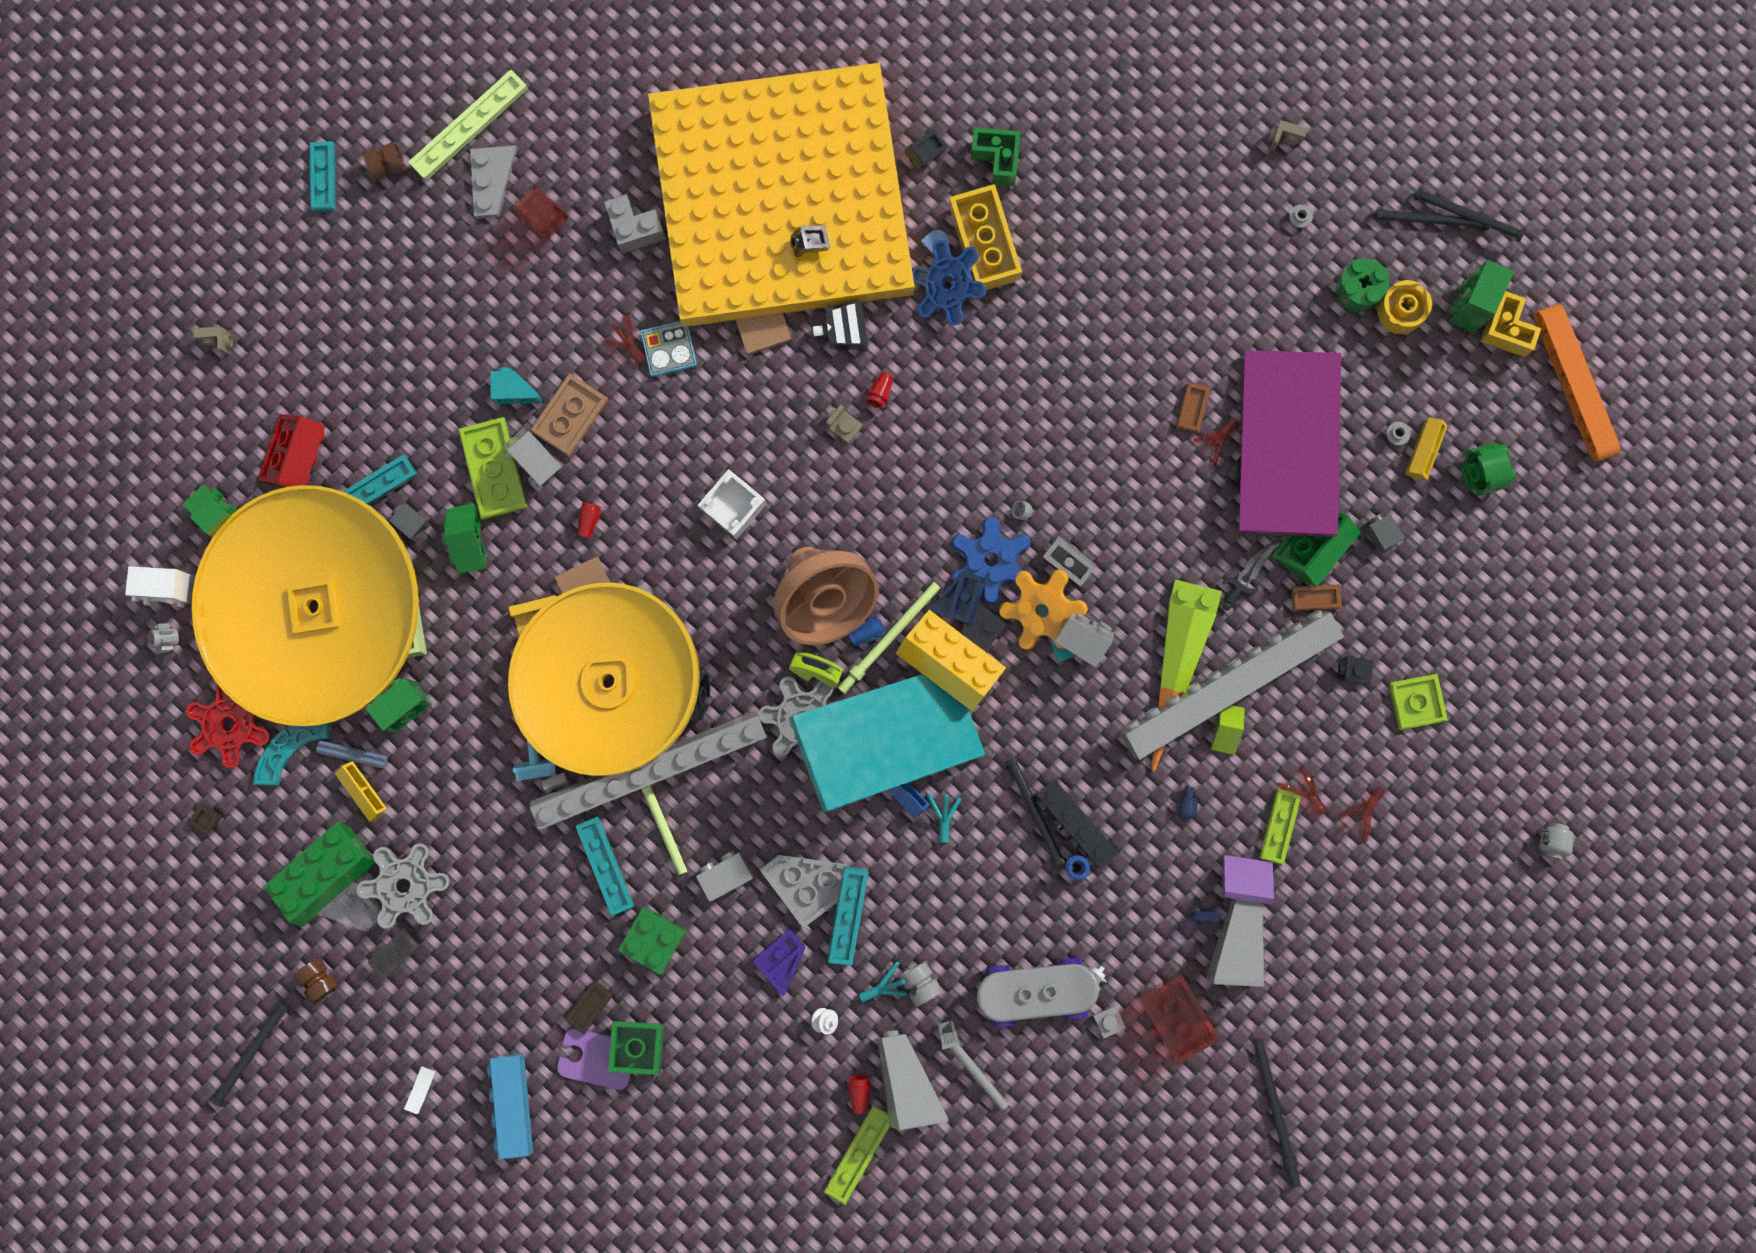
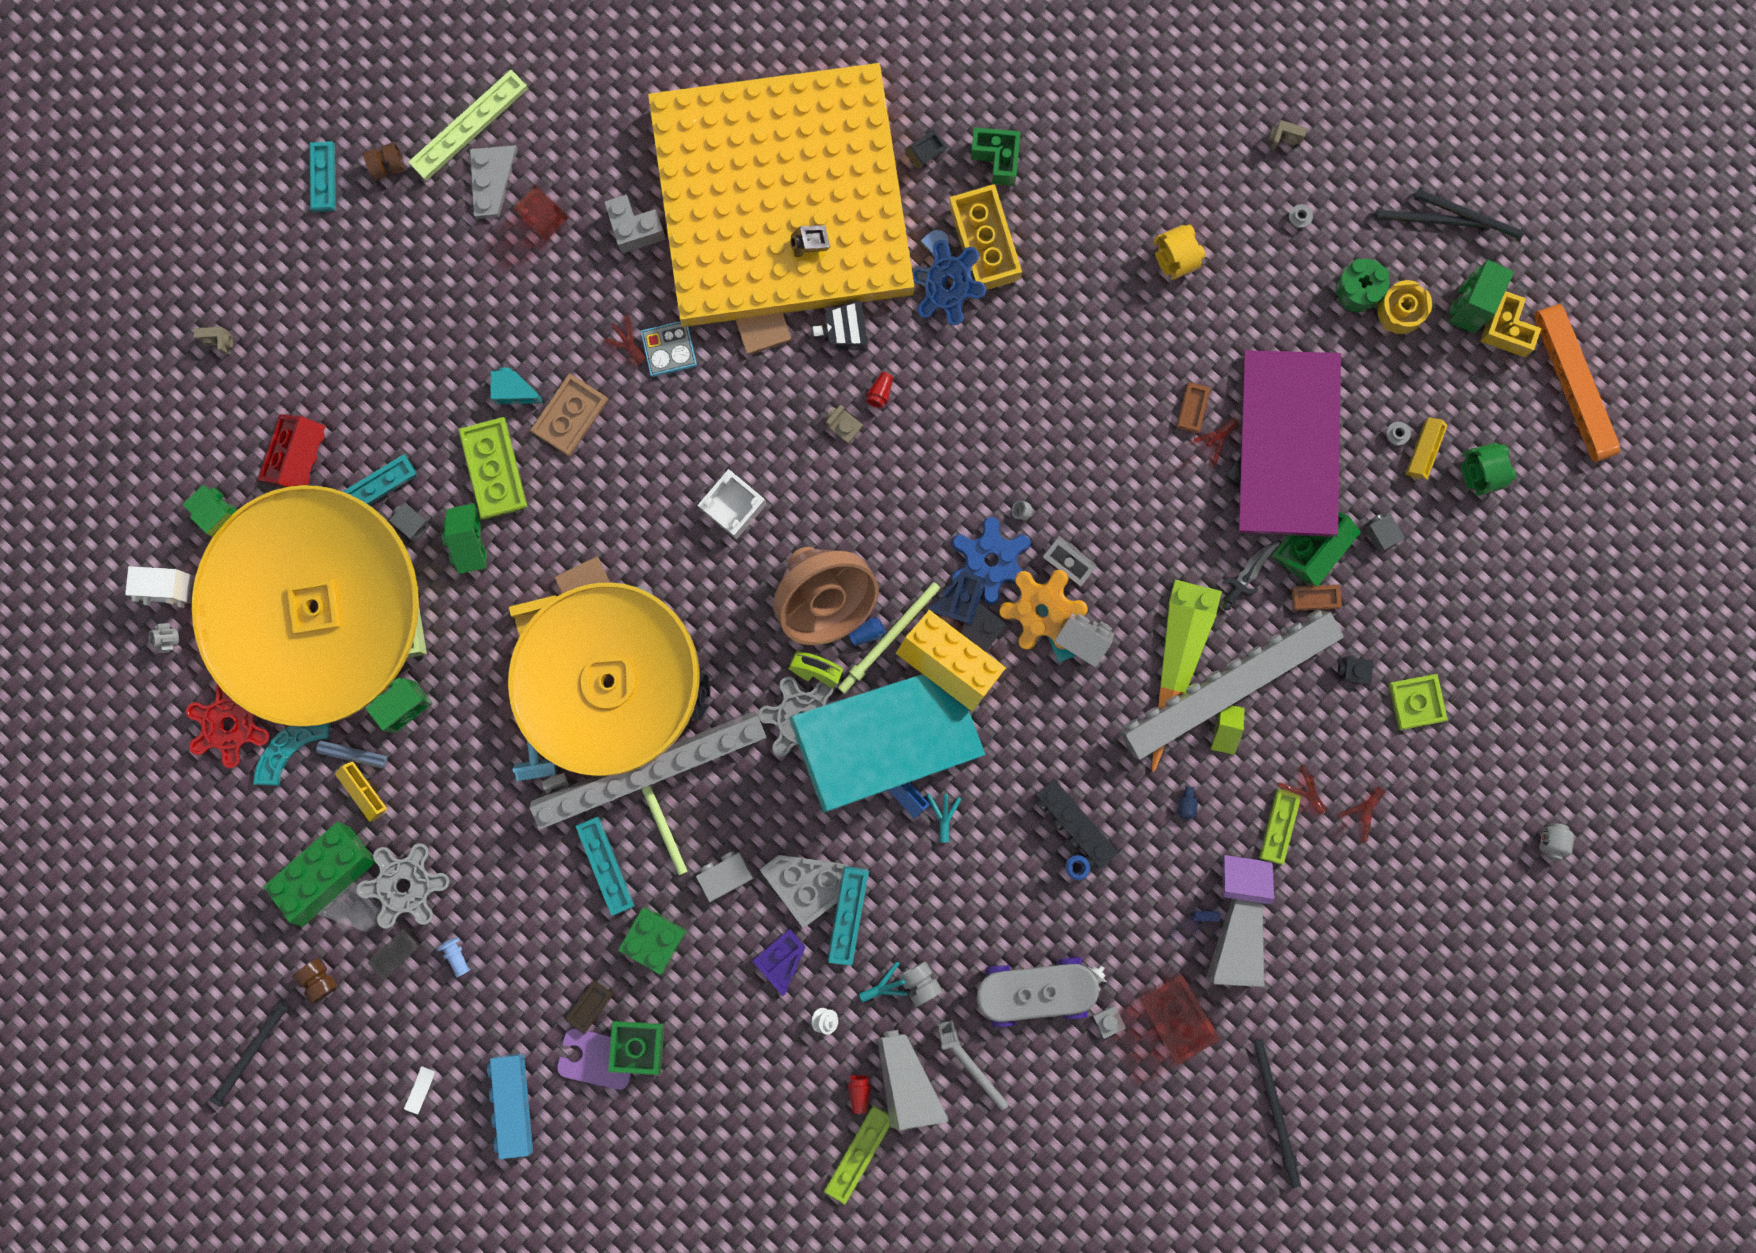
(205, 819): dark brown tile -> none
(454, 956): none -> light blue pin
(531, 456): light grey container -> none
(588, 519): red cone -> none
(1035, 811): black bar -> none
(1178, 251): none -> yellow brick

